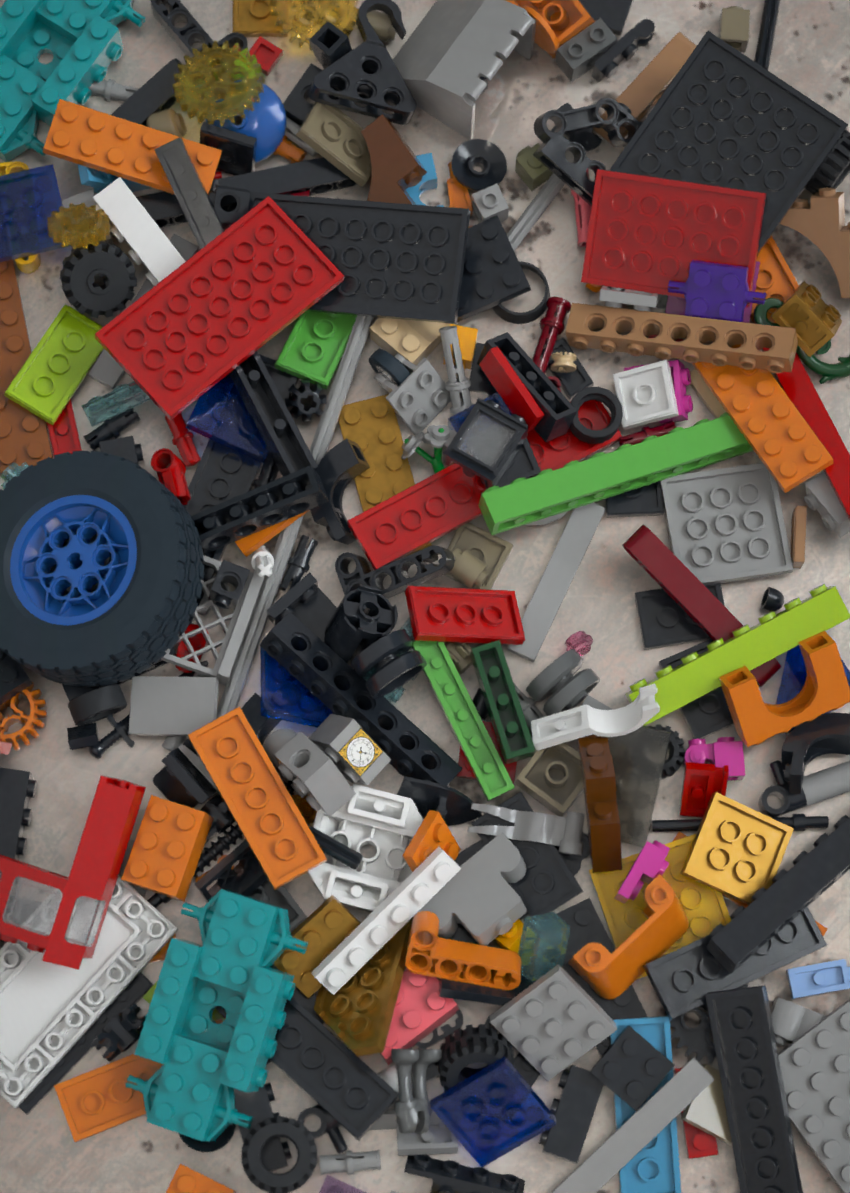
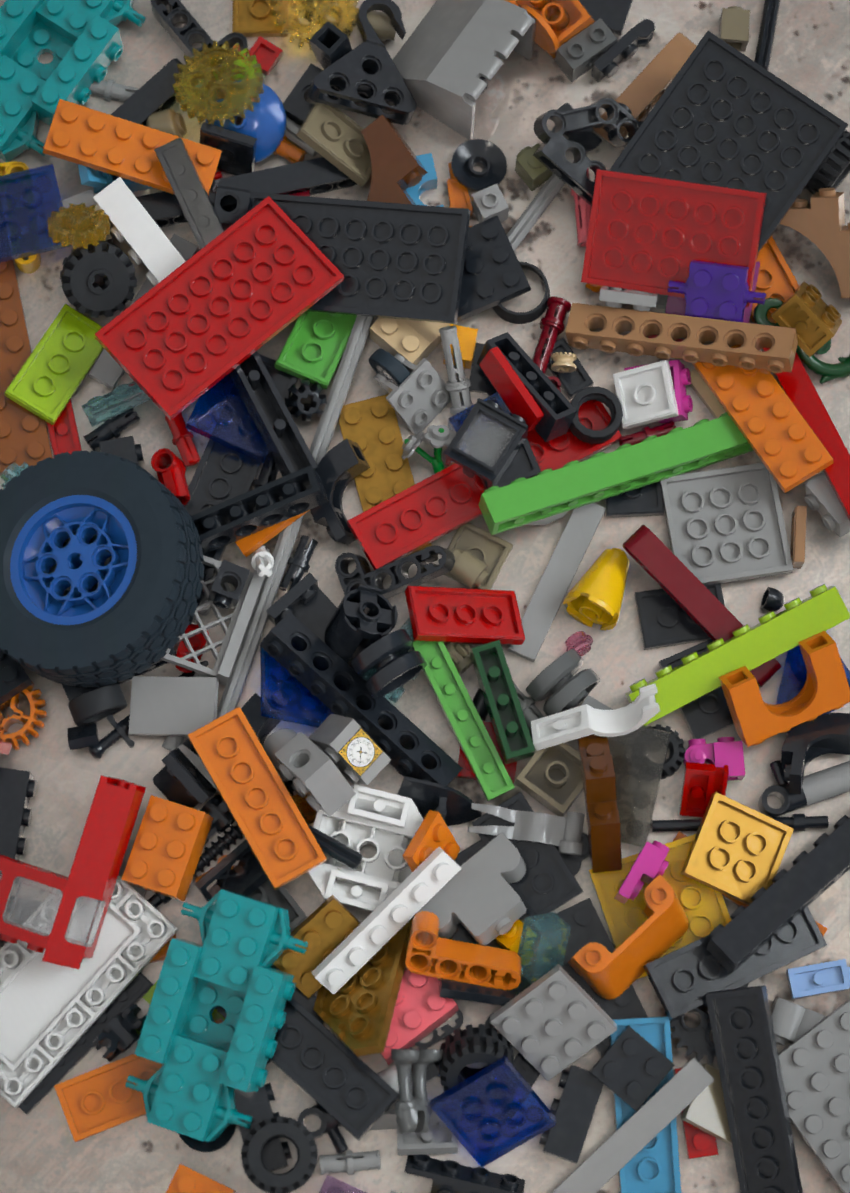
(600, 591): none -> yellow cone

